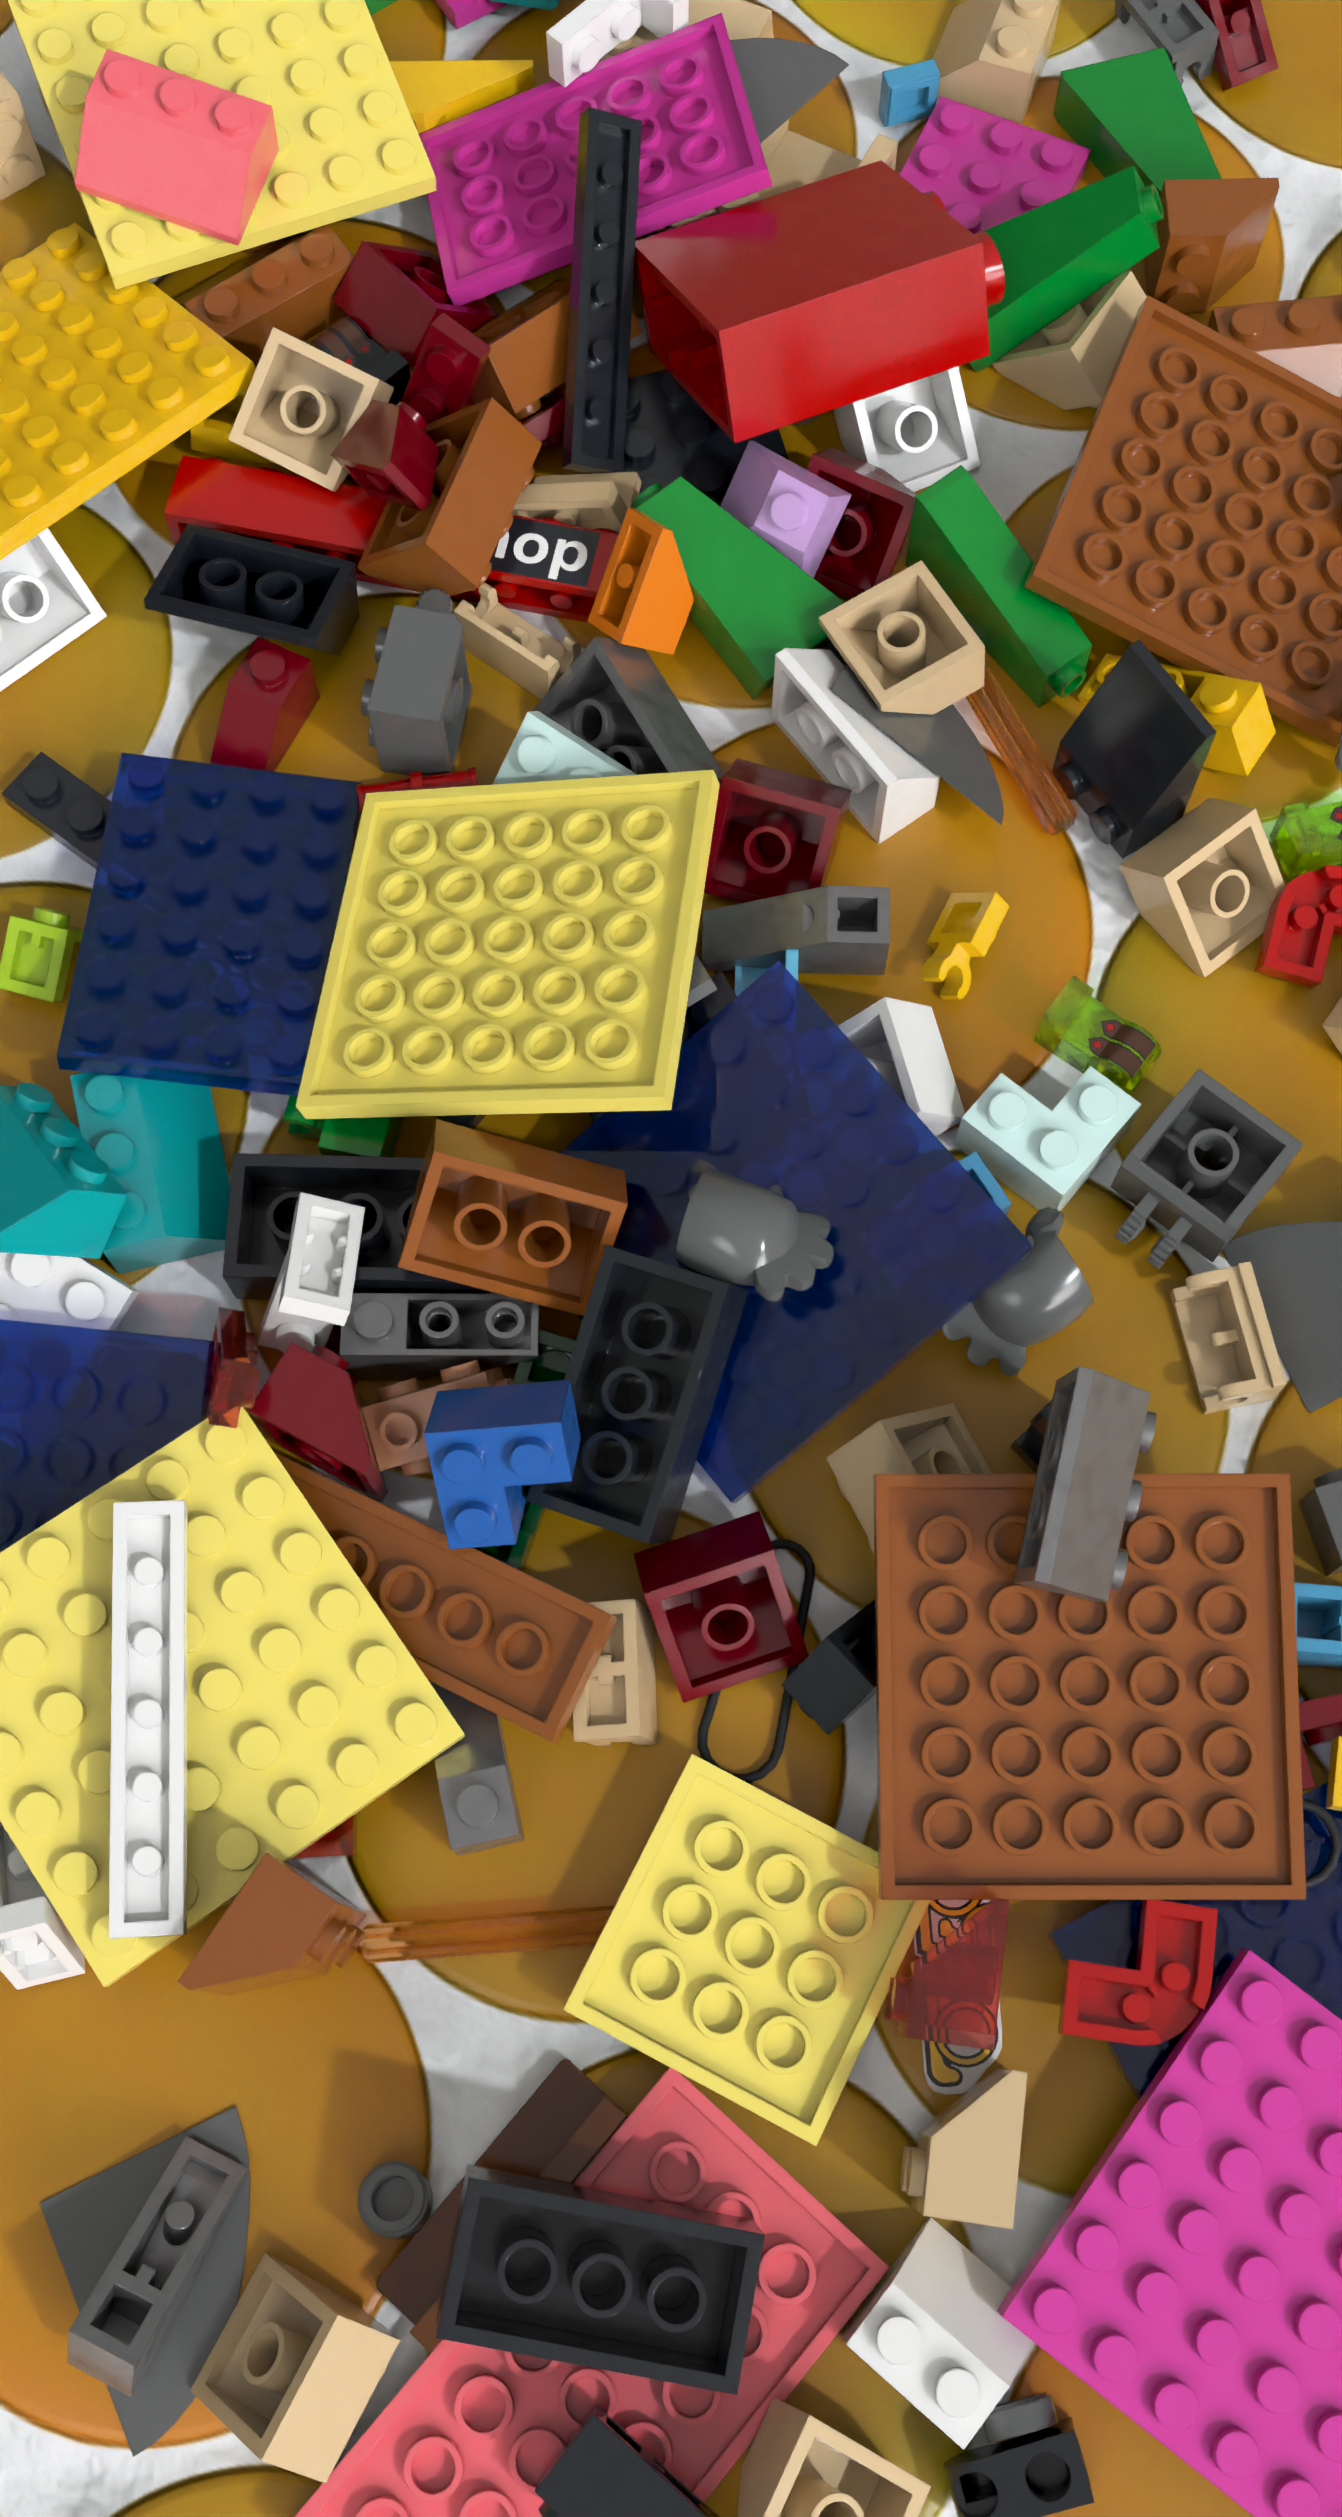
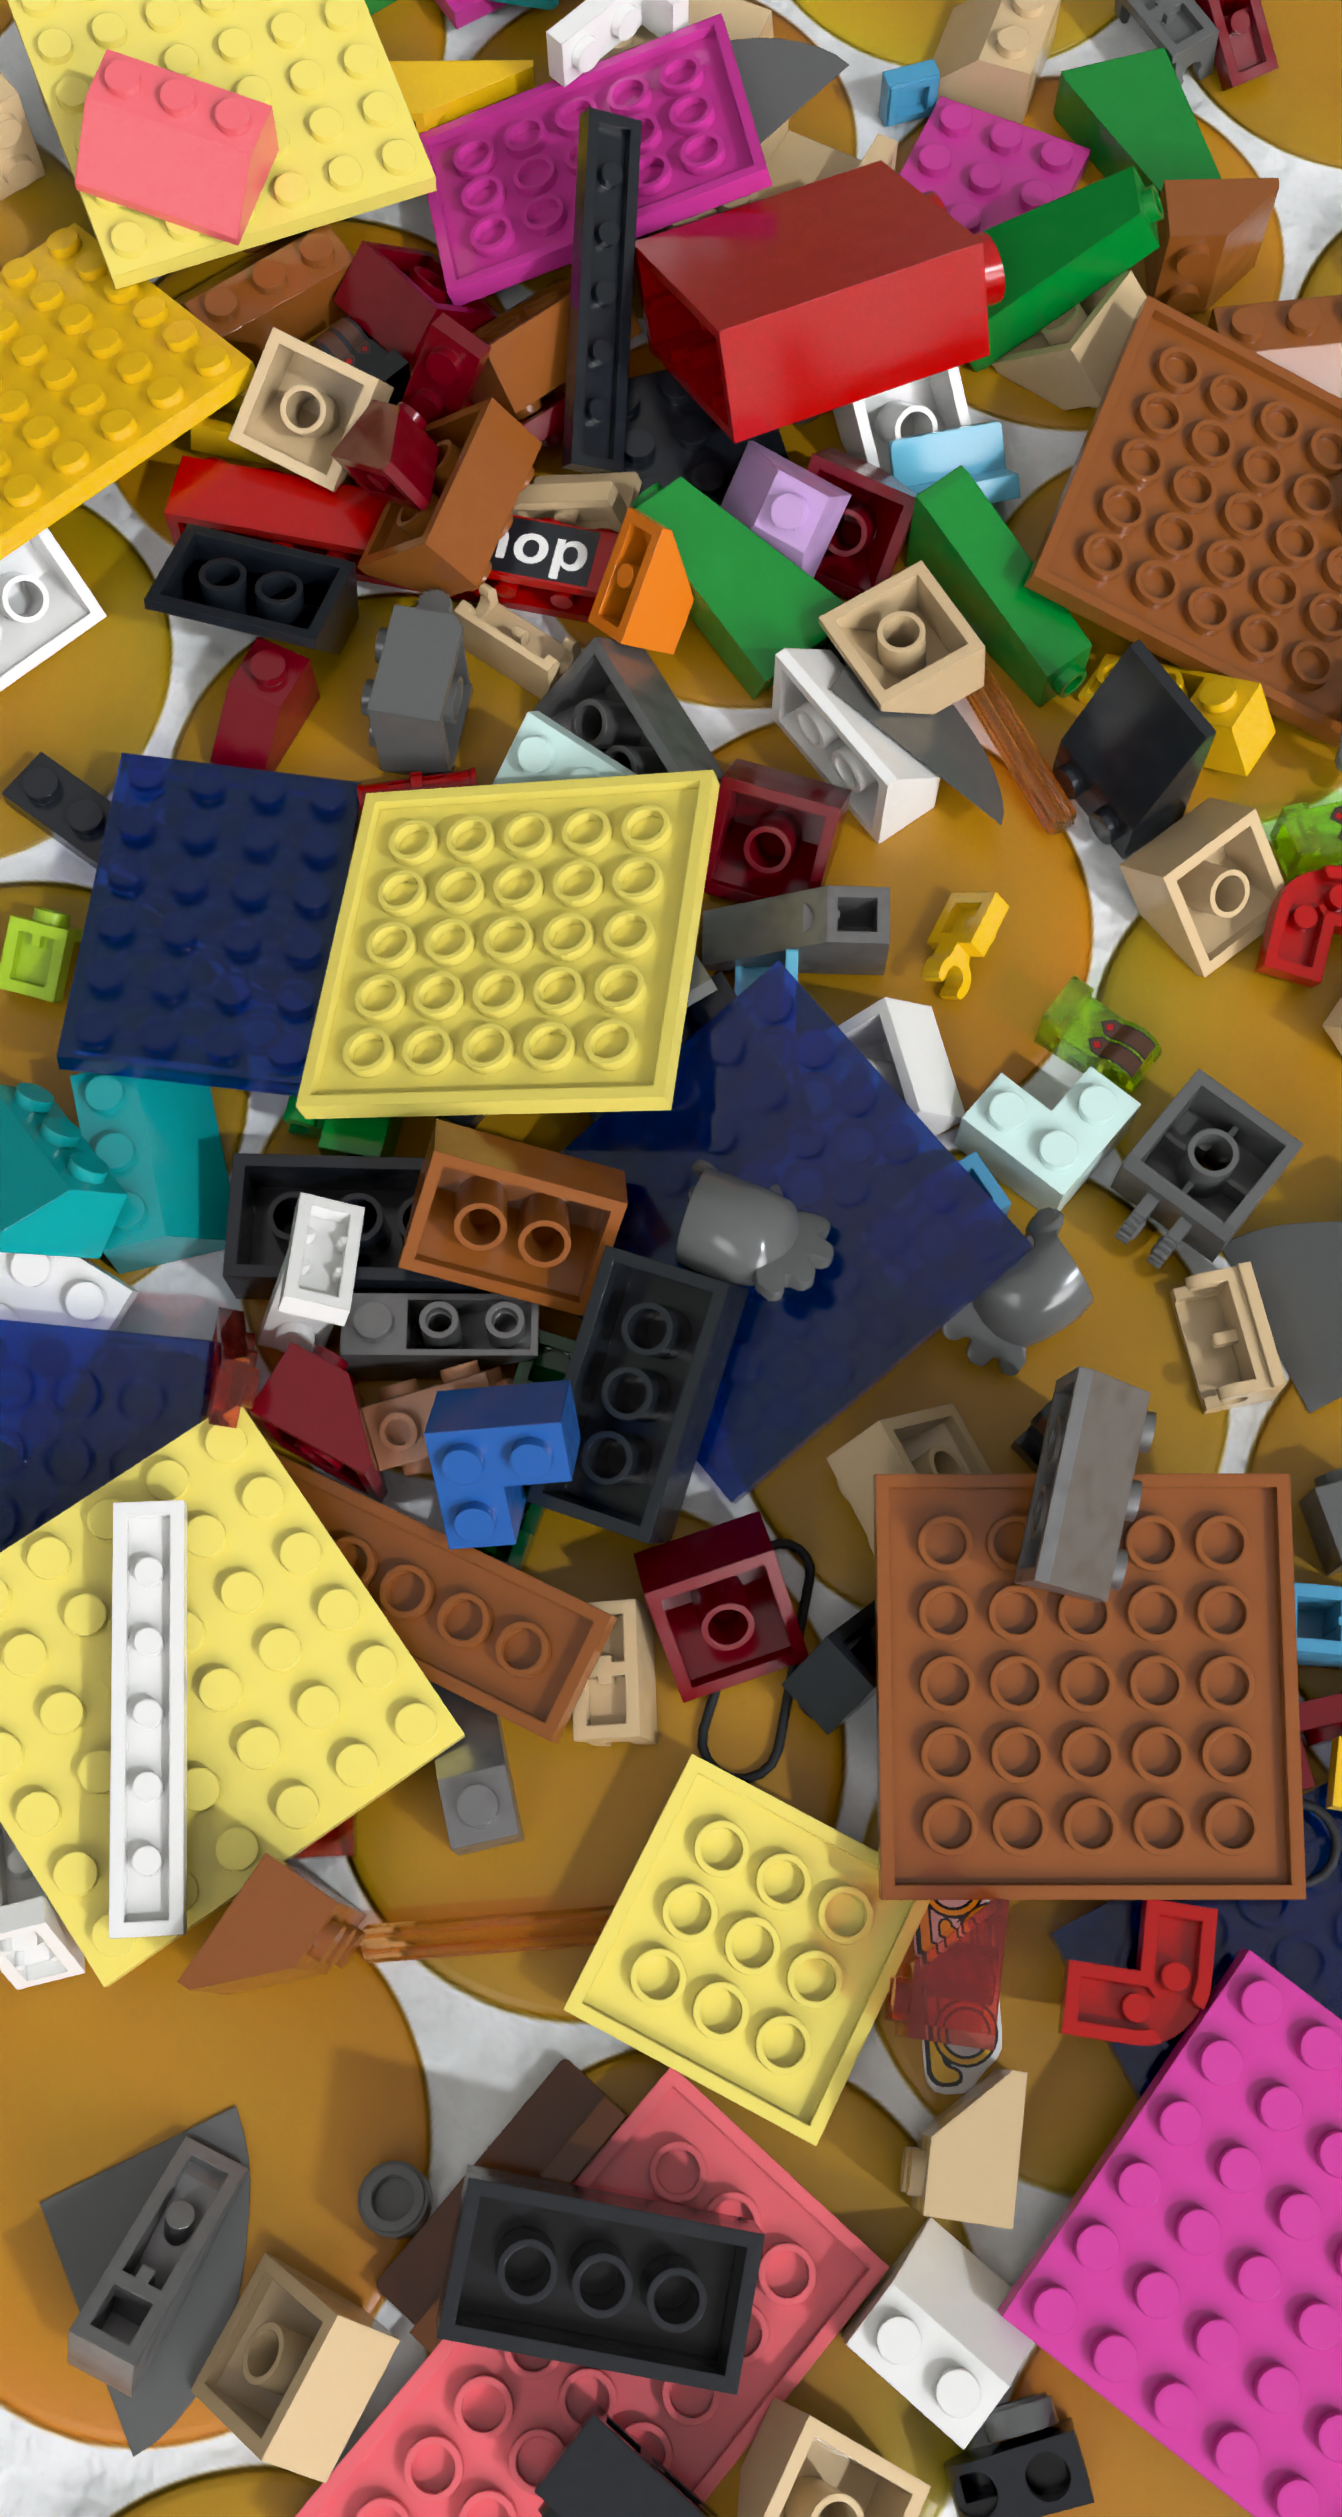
(978, 447): none -> medium azure panel

